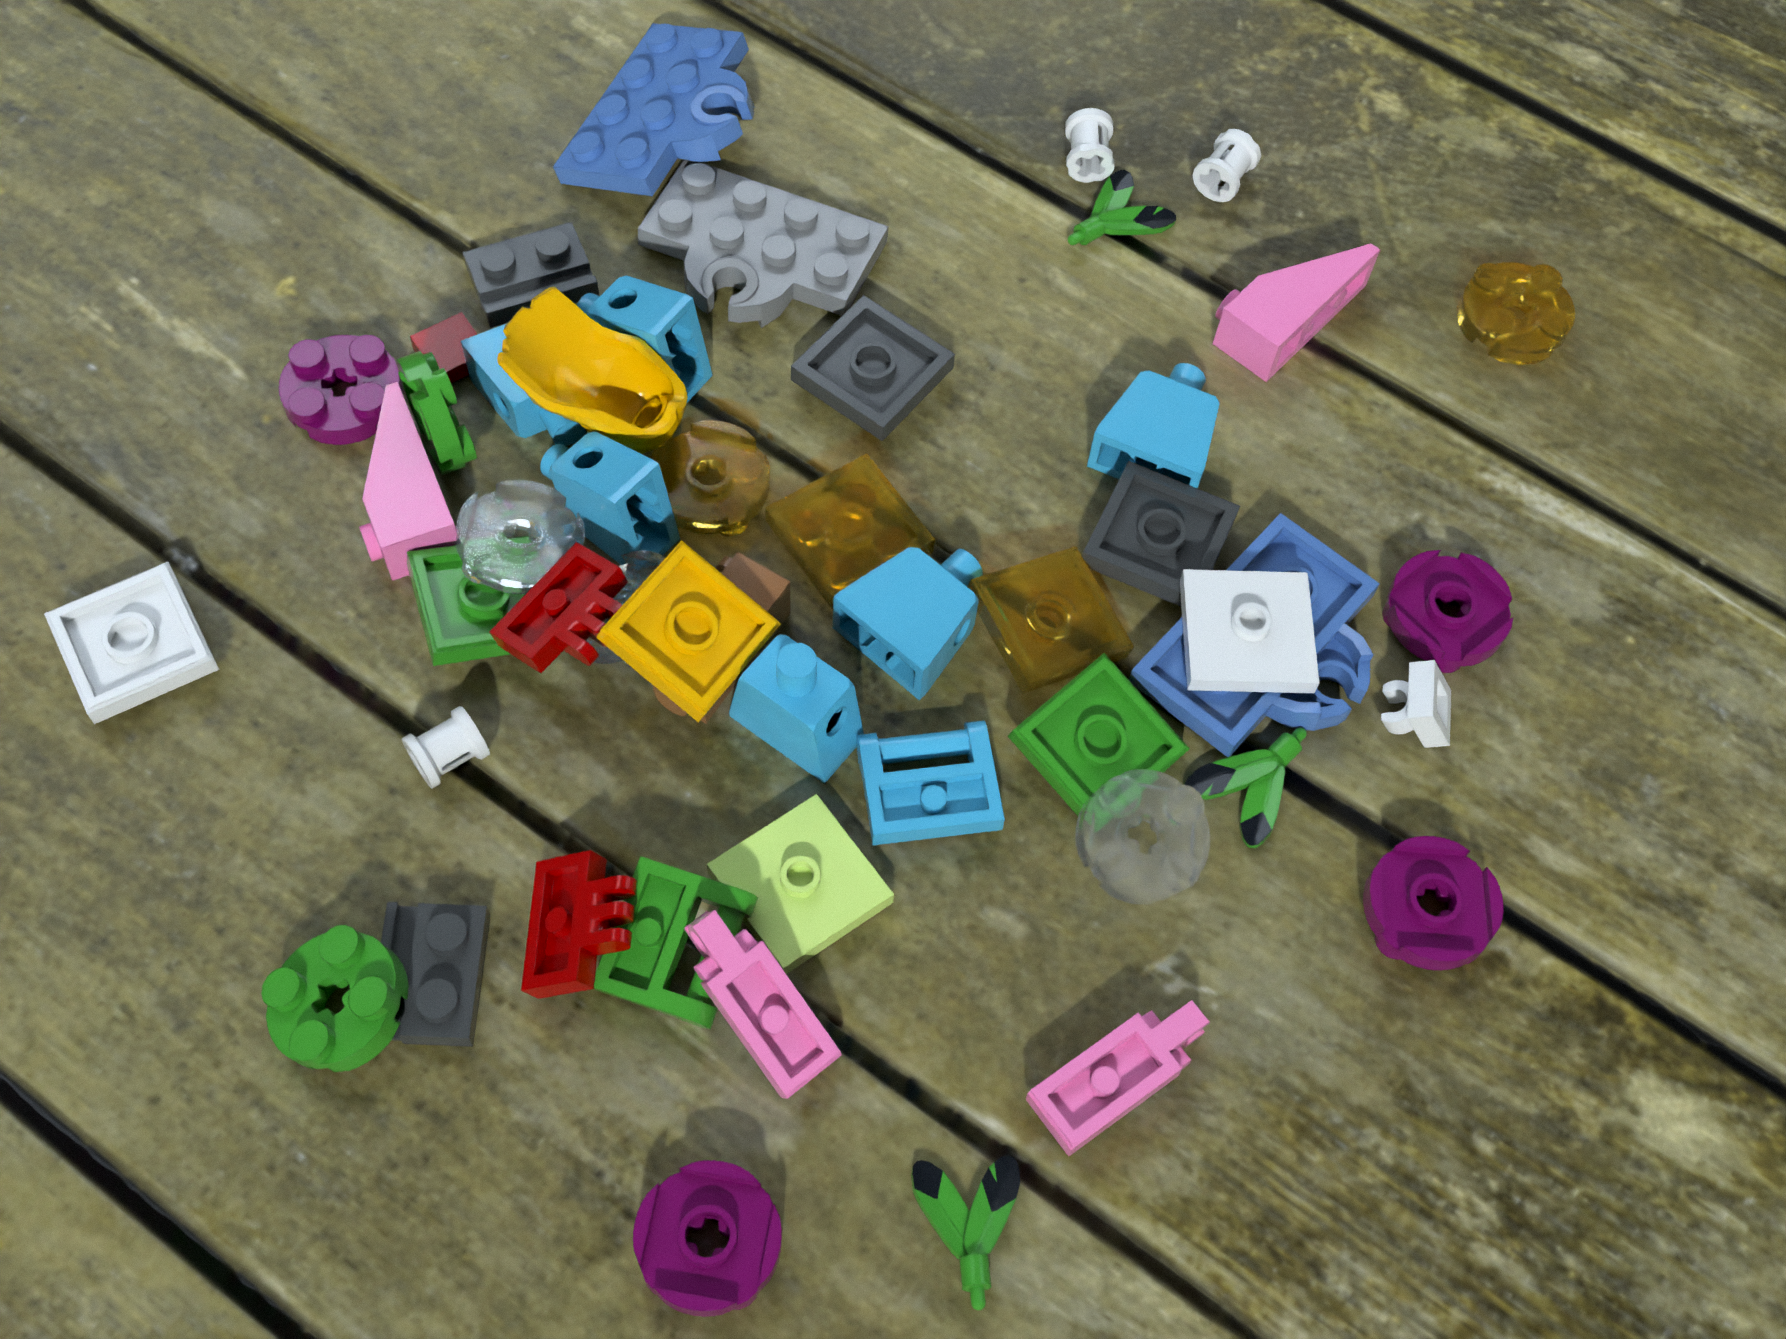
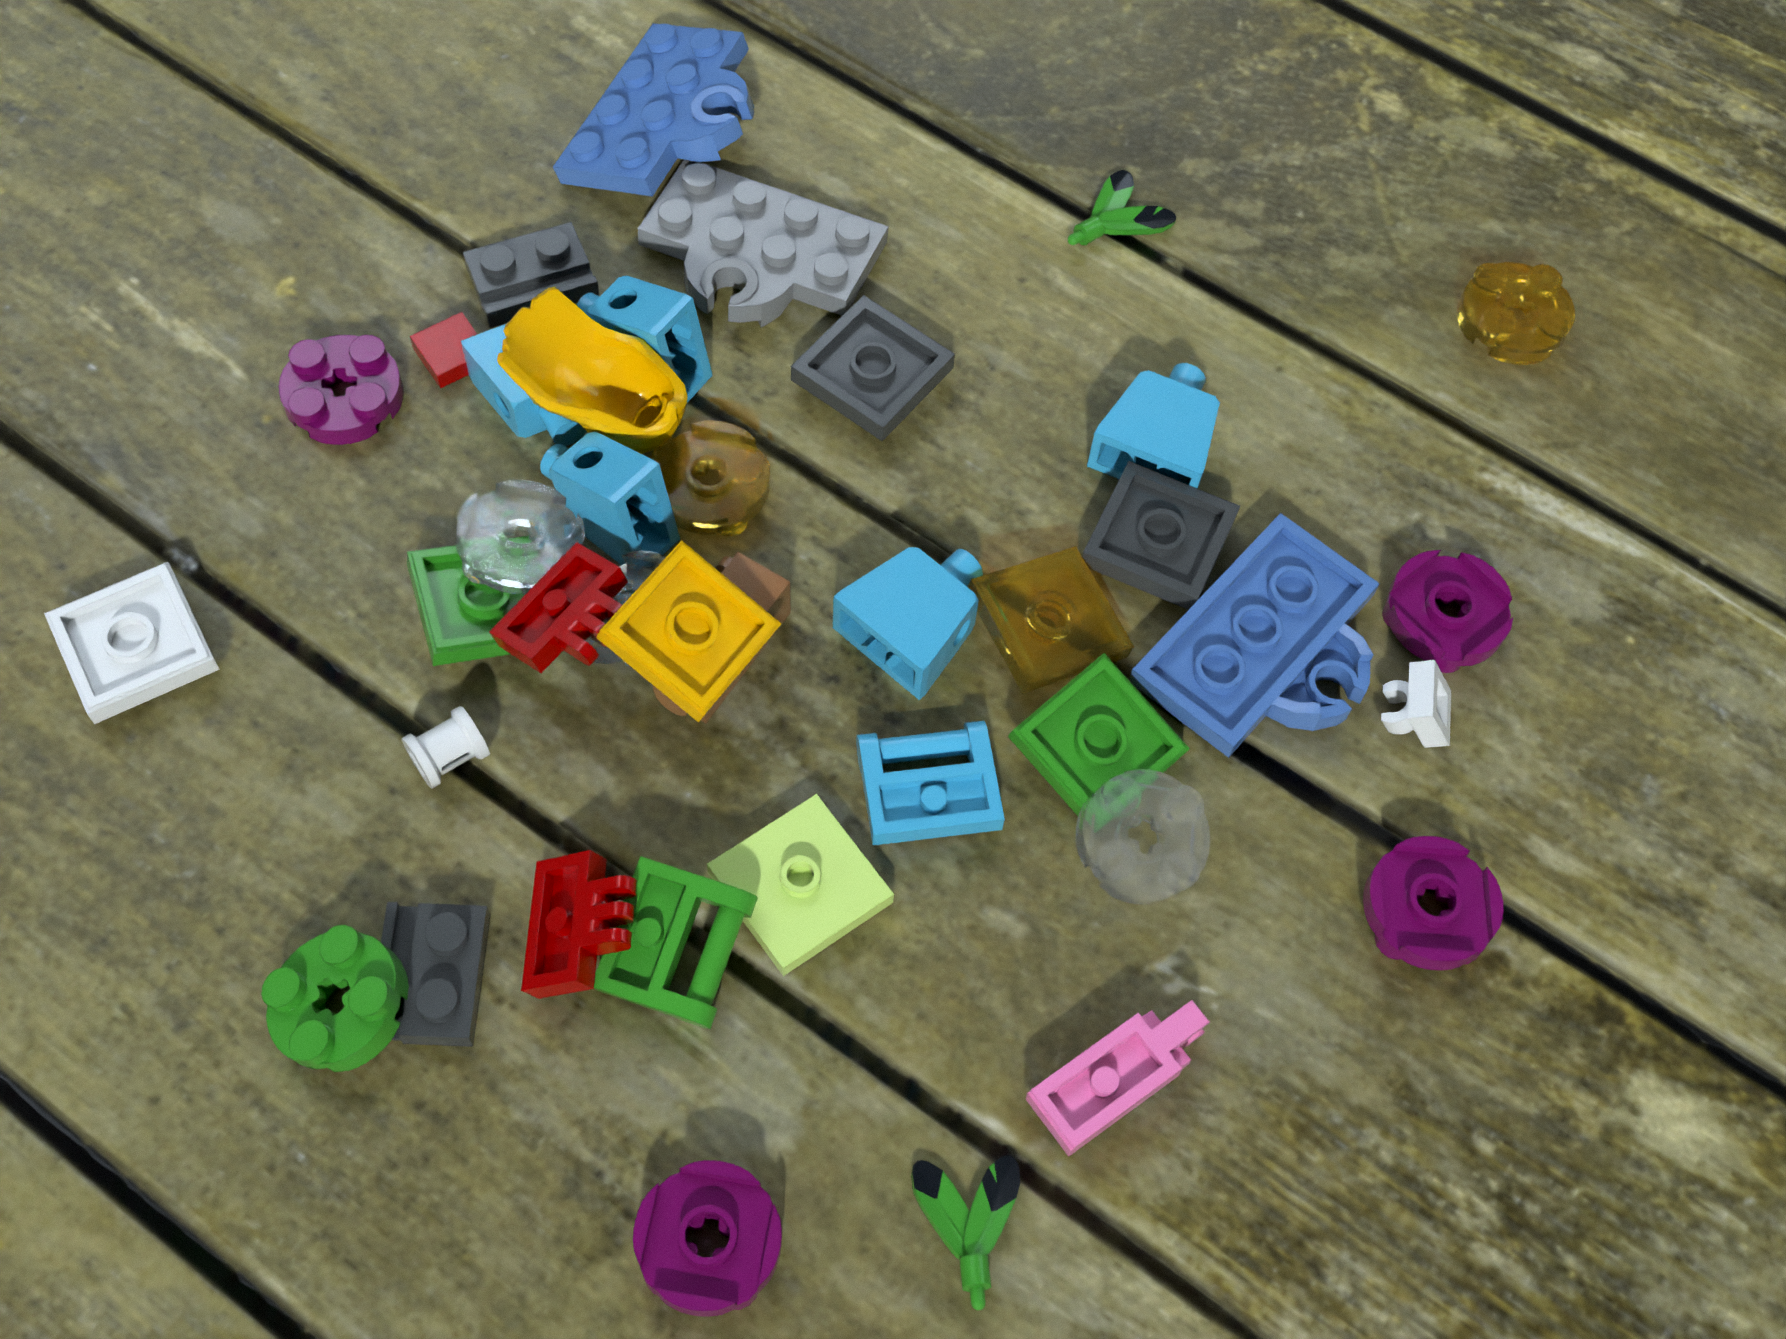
(402, 491): bright pink slope -> none
(429, 398): bright green plate -> none
(761, 1005): bright pink hinge -> none
(790, 702): medium azure torso -> none
(846, 525): clear yellow plate -> none
(1090, 152): white bush -> none
(1226, 165): white bush -> none
(1248, 631): white plate -> none
(1261, 773): bright green piece -> none
(1288, 308): bright pink slope -> none

